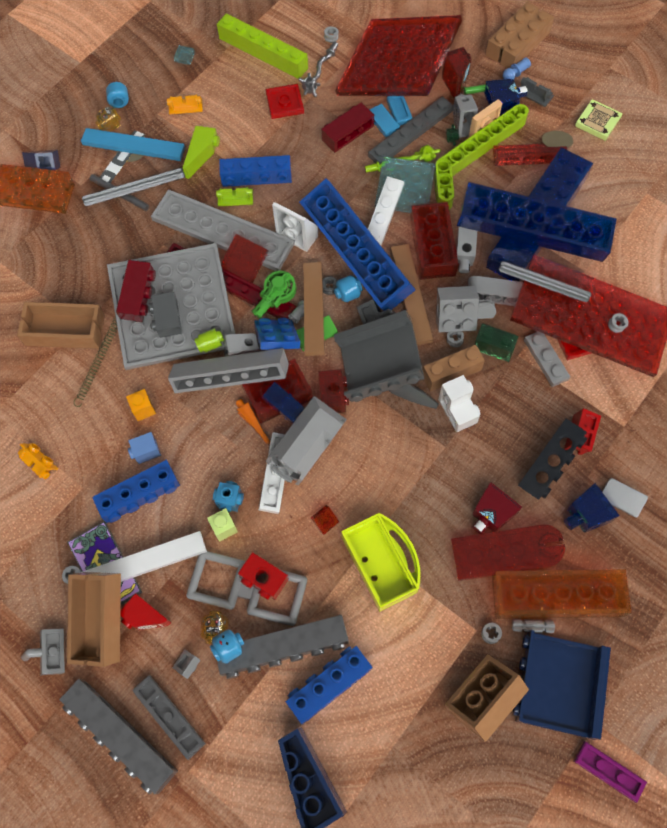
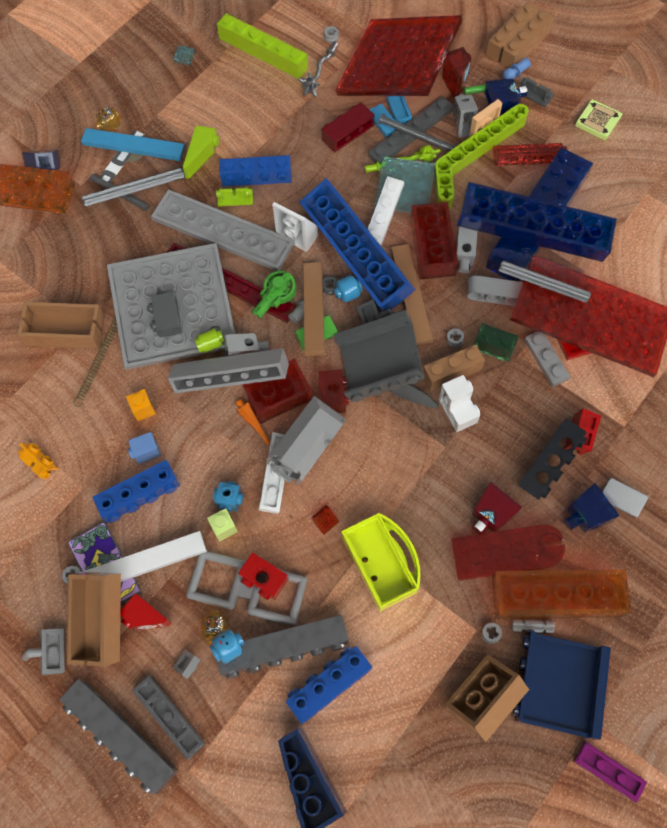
(117, 95): dark azure head -> none
(136, 291): dark red brick -> none
(188, 105): light orange hinge -> none
(244, 258): clear red tile -> none
(276, 334): blue plate -> none
(283, 402): clear blue panel -> none
(284, 101): red tile -> none
(413, 132): none -> dark grey bar
(452, 135): clear green plate -> none
(460, 308): light grey brick -> none
(557, 139): dark tan sticker -> none
(623, 323): light grey bush -> none

